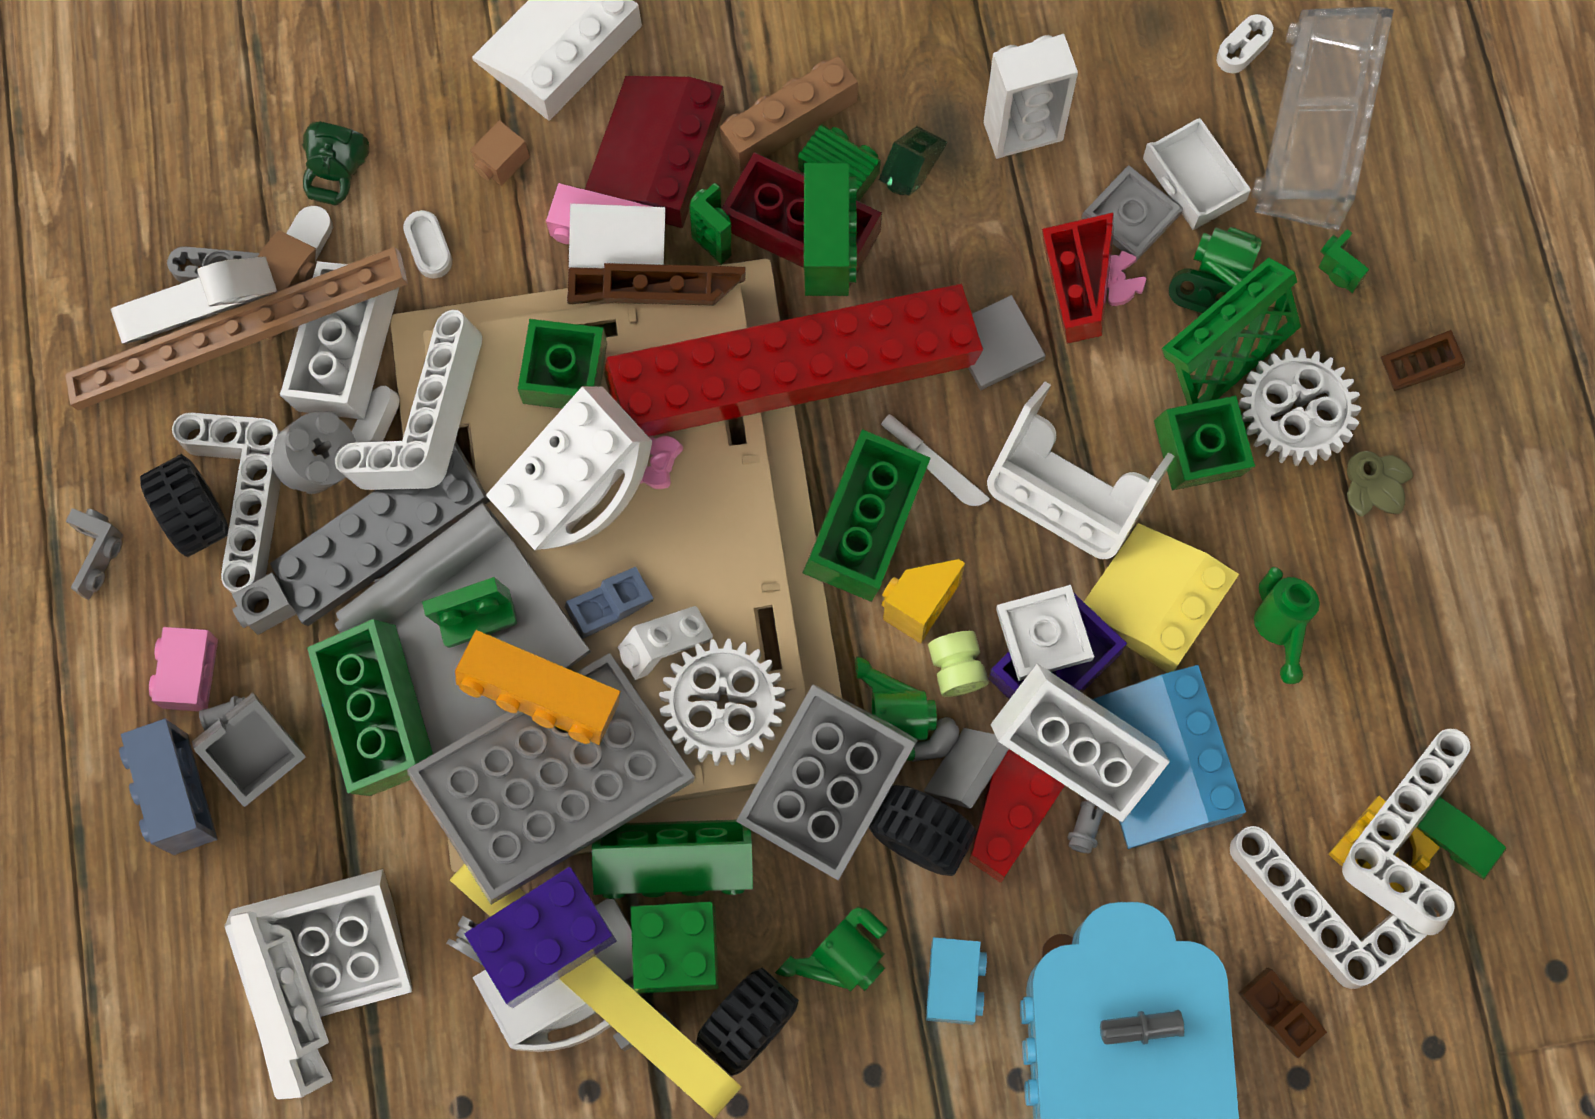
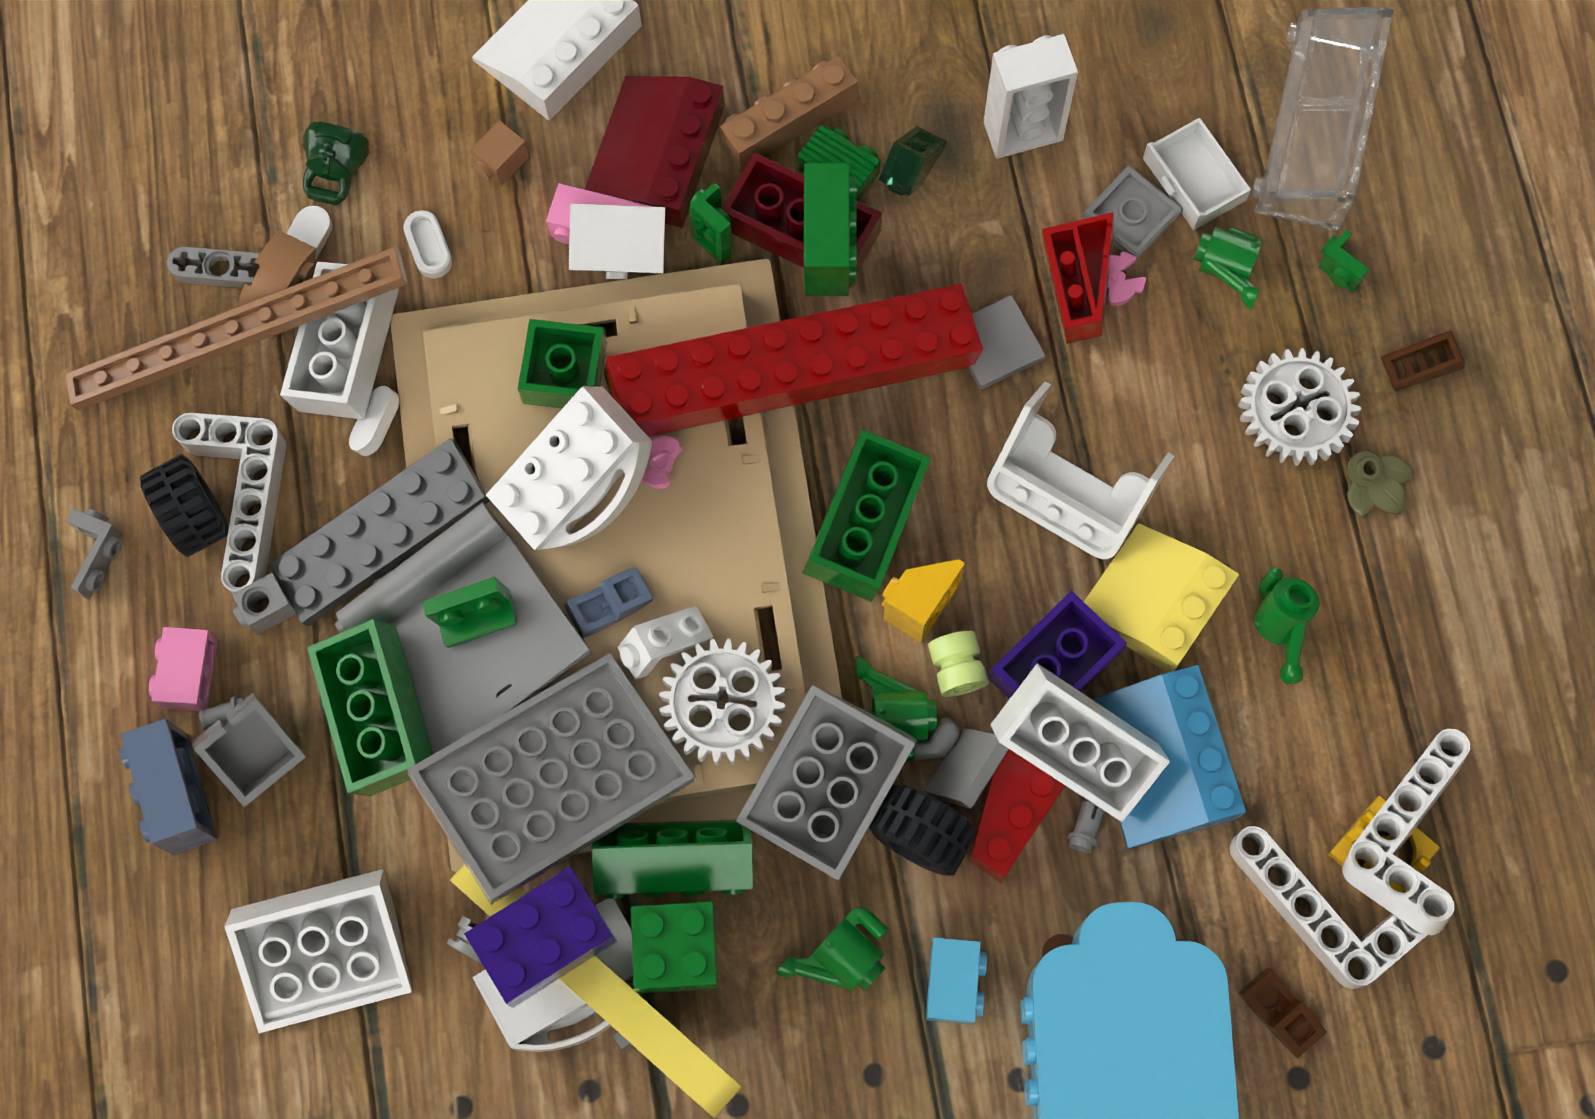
(217, 289): white beam -> none
(282, 1006): white wedge -> none
(293, 455): light grey brick -> none
(434, 419): white beam -> none
(536, 688): light orange brick -> none
(653, 284): reddish brown wedge -> none
(746, 1021): black tyre -> none
(943, 471): white piece -> none
(1044, 631): white plate -> none
(1142, 1027): dark grey axle -> none
(1203, 294): dark green plate -> none
(1206, 442): green brick -> none
(1225, 323): green fence -> none
(1250, 48): white beam -> none
(1462, 838): green slope -> none

